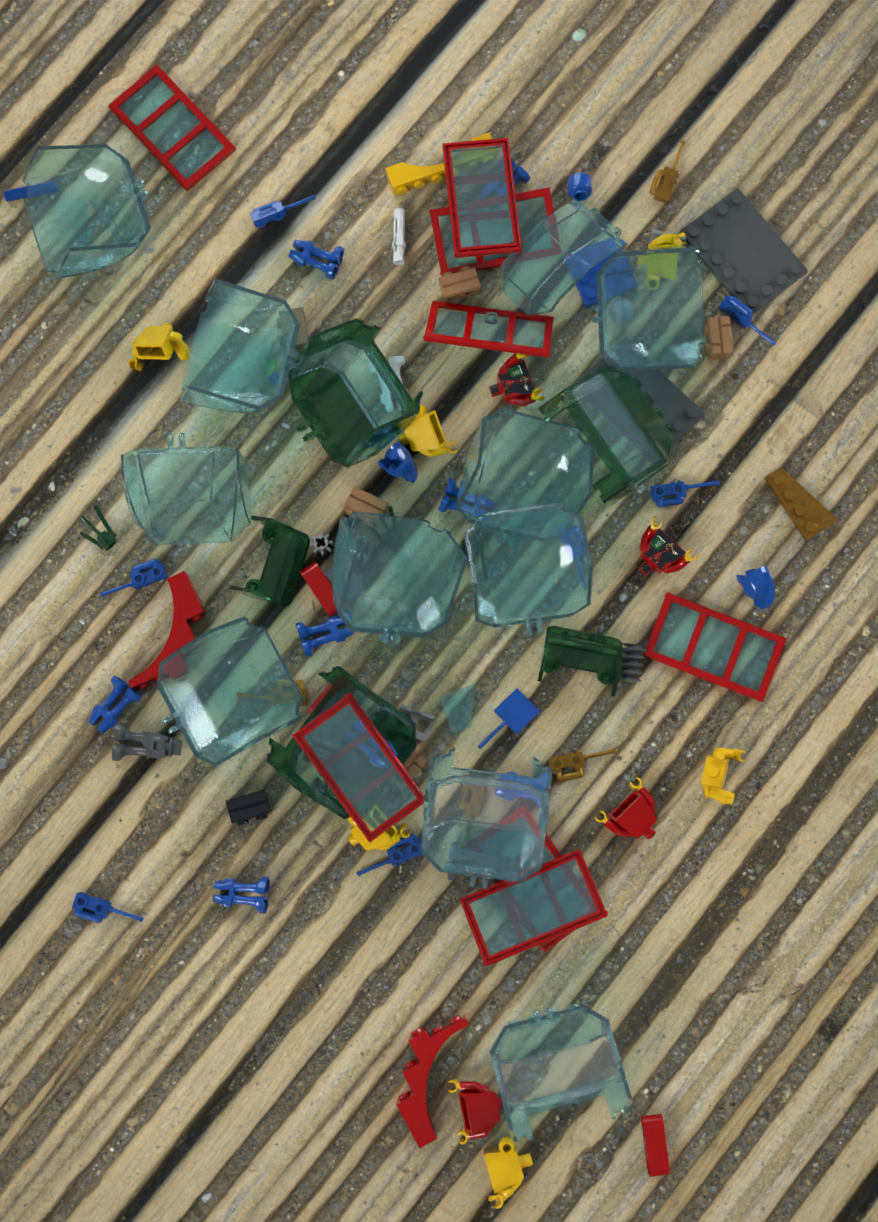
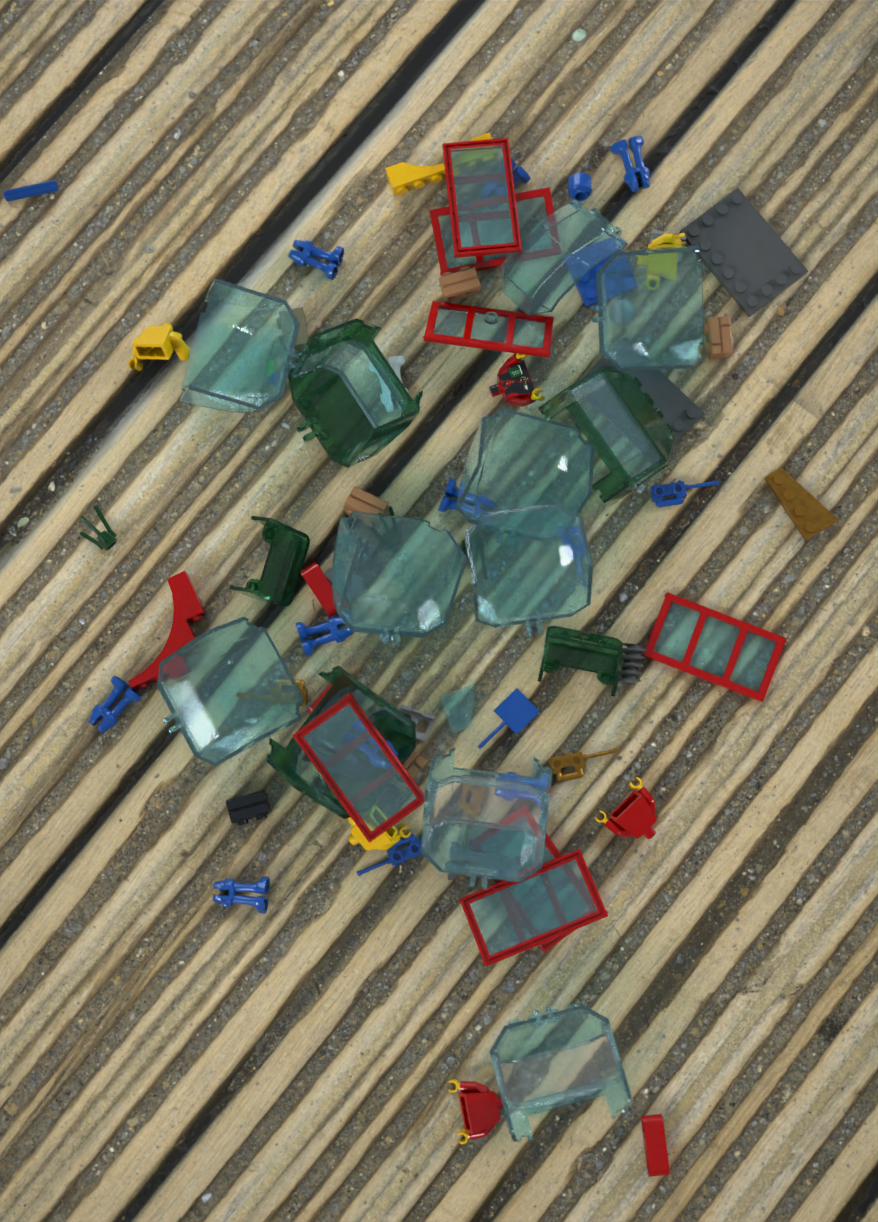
(84, 207): clear light blue windscreen -> none
(99, 906): blue piece -> none
(143, 579): blue piece -> none
(155, 744): dark grey piece -> none
(172, 127): door -> none
(187, 492): clear light blue windscreen -> none
(273, 211): blue piece -> none
(321, 538): light grey gear -> none
(399, 243): white pin -> none
(399, 463): blue helmet -> none
(414, 1104): red arch -> none
(426, 435): yellow torso -> none
(505, 1169): yellow torso -> none
(632, 174): none -> blue piece
(661, 552): torso -> none
(669, 179): pearl gold piece -> none
(715, 774): yellow torso -> none
(741, 314): blue piece -> none
(758, 586): blue helmet -> none

